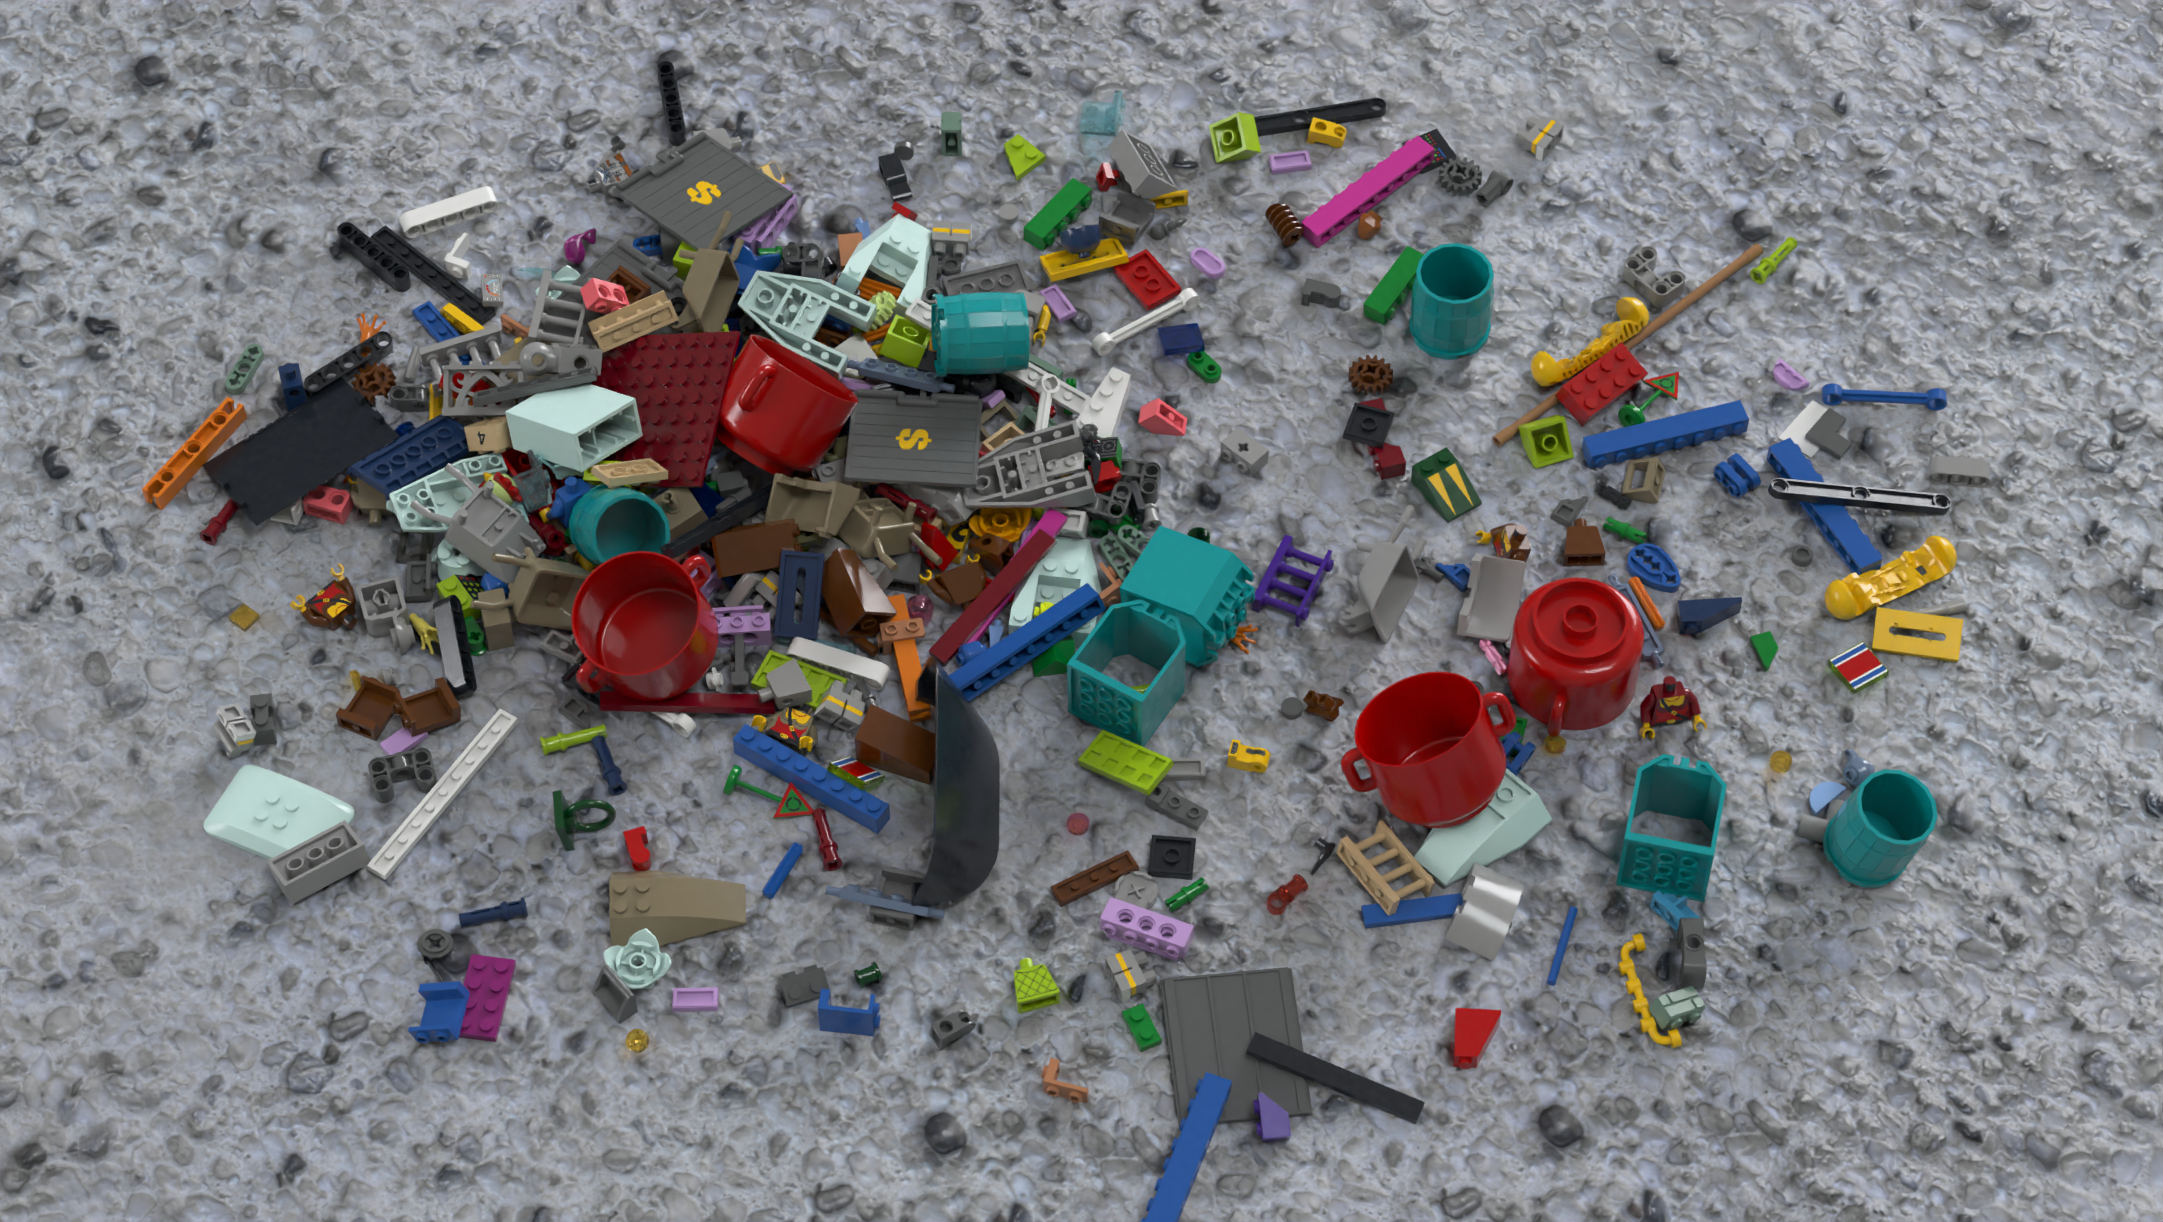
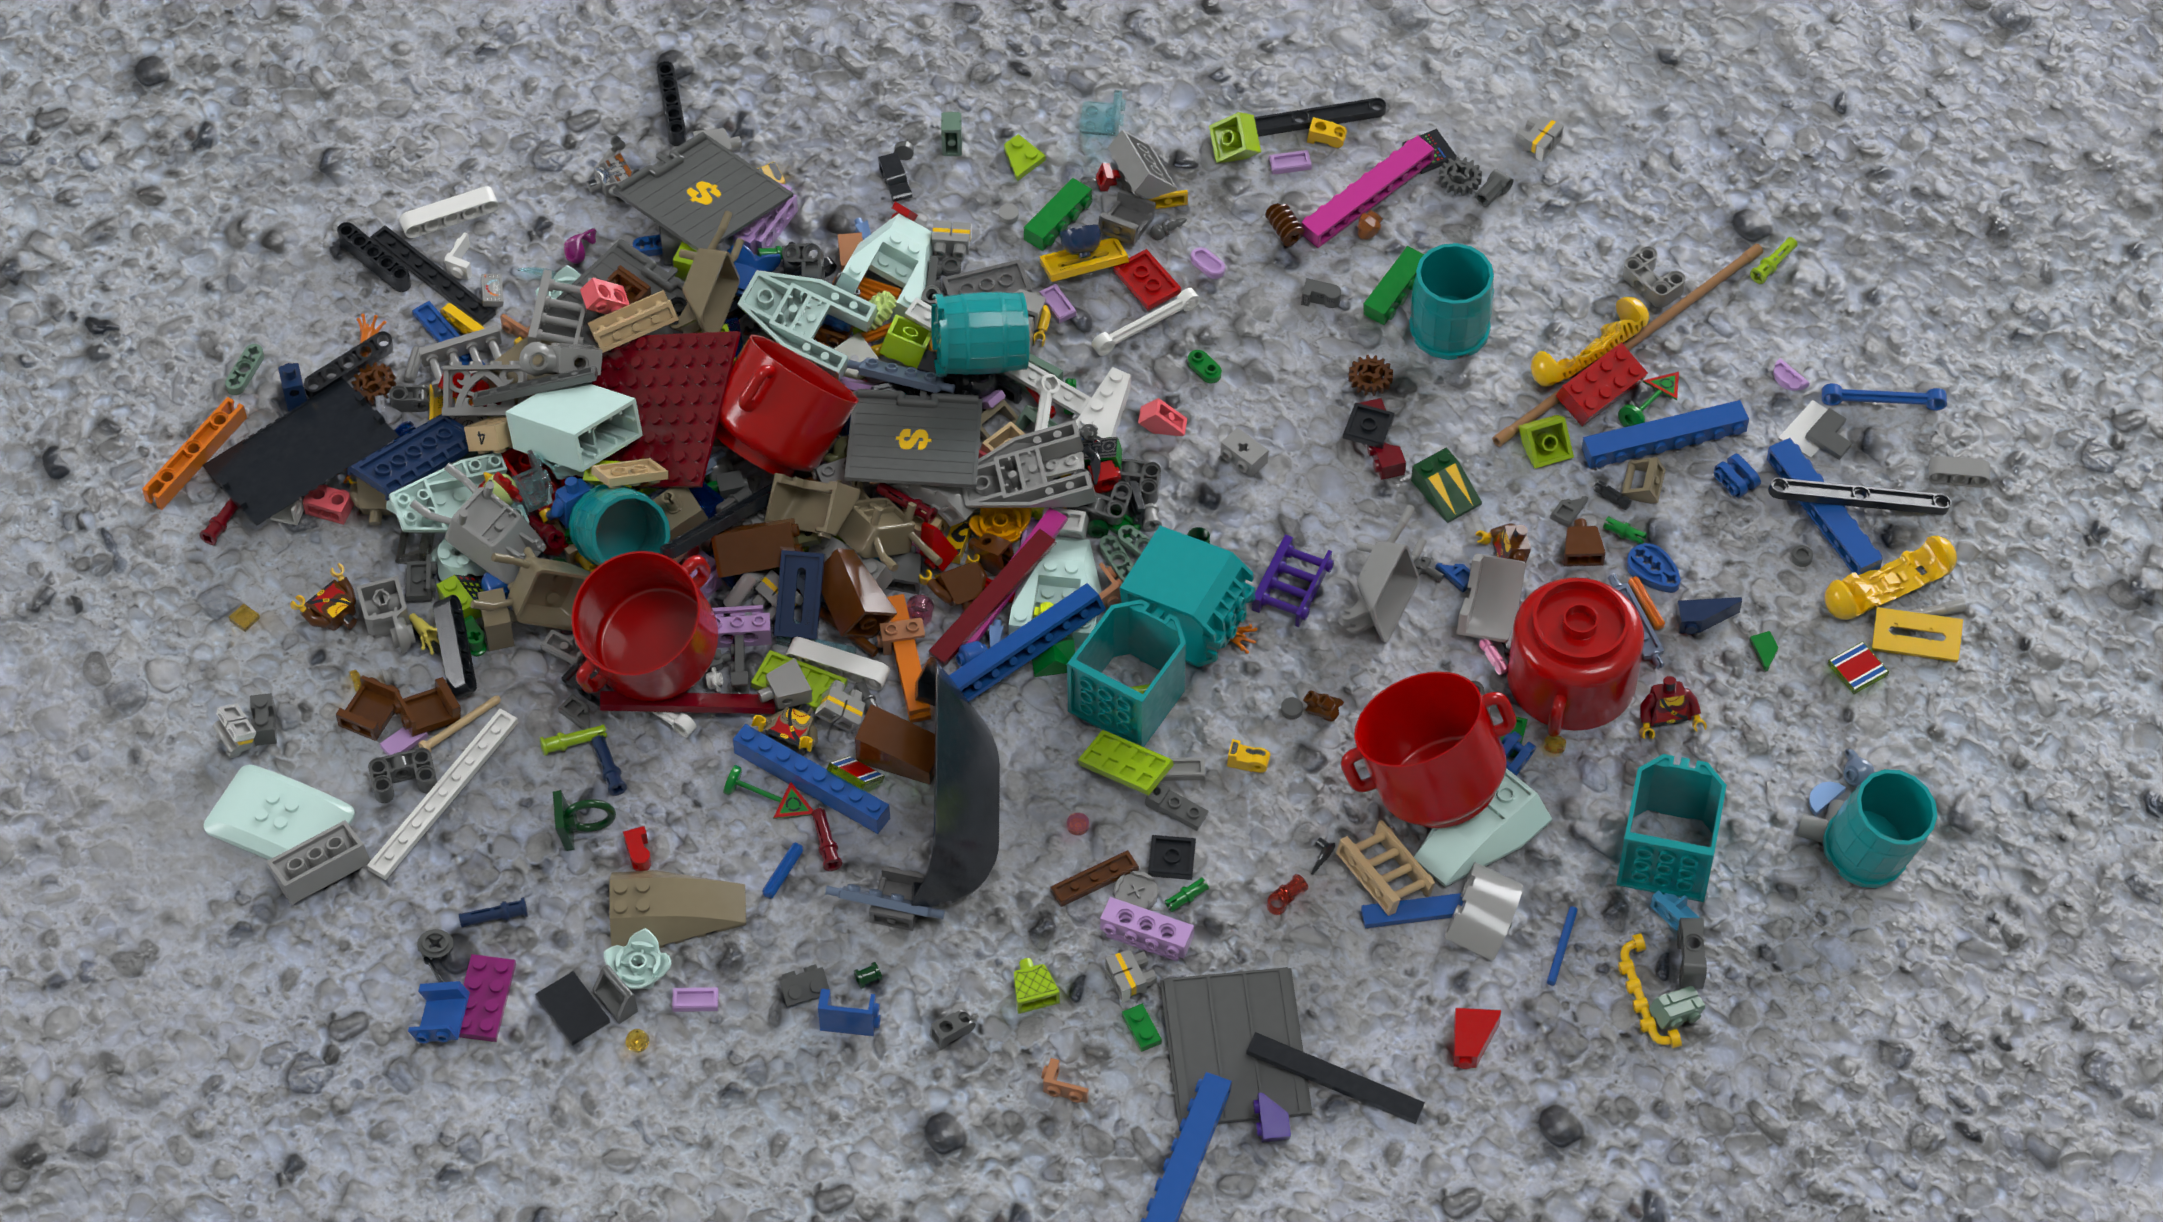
(460, 723): none -> tan bar
(572, 1008): none -> black tile
(1181, 339): clear blue tile -> none
(1780, 761): clear yellow tile -> none

